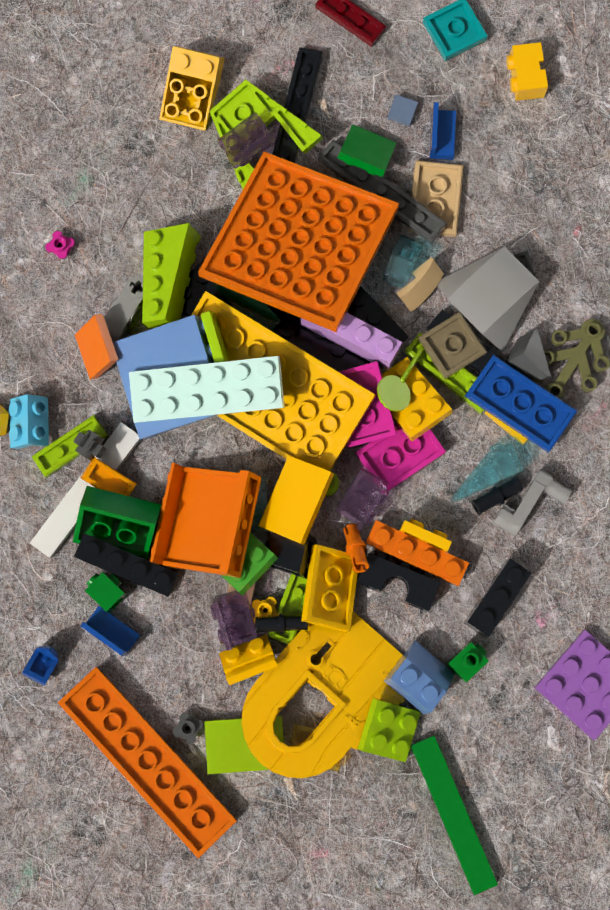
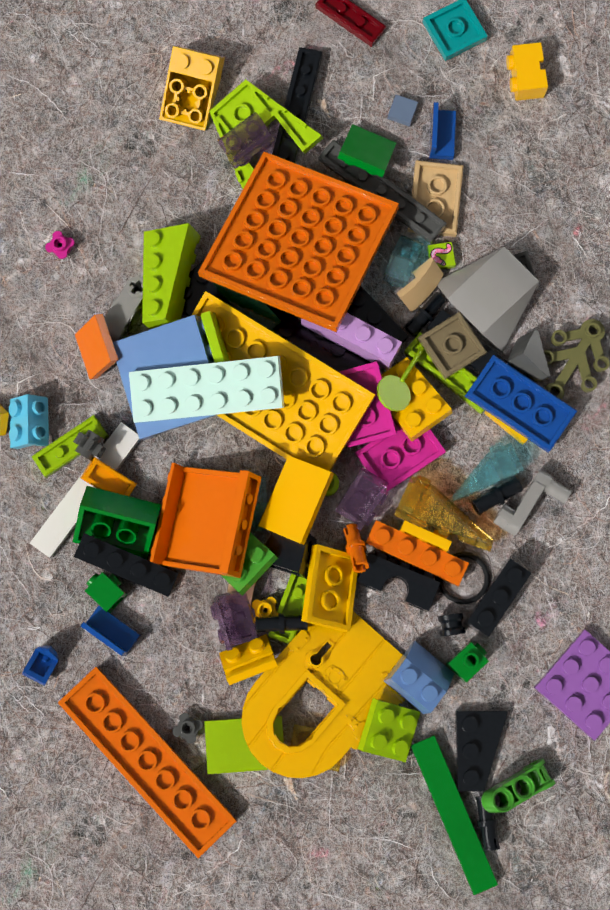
(424, 314): none -> black axle
(427, 505): none -> clear yellow wedge
(442, 255): none -> lime tile
(451, 624): none -> black wheel
(476, 746): none -> black wing
(484, 588): none -> black piece
(488, 827): none -> black pin
(532, 779): none -> bright green piece

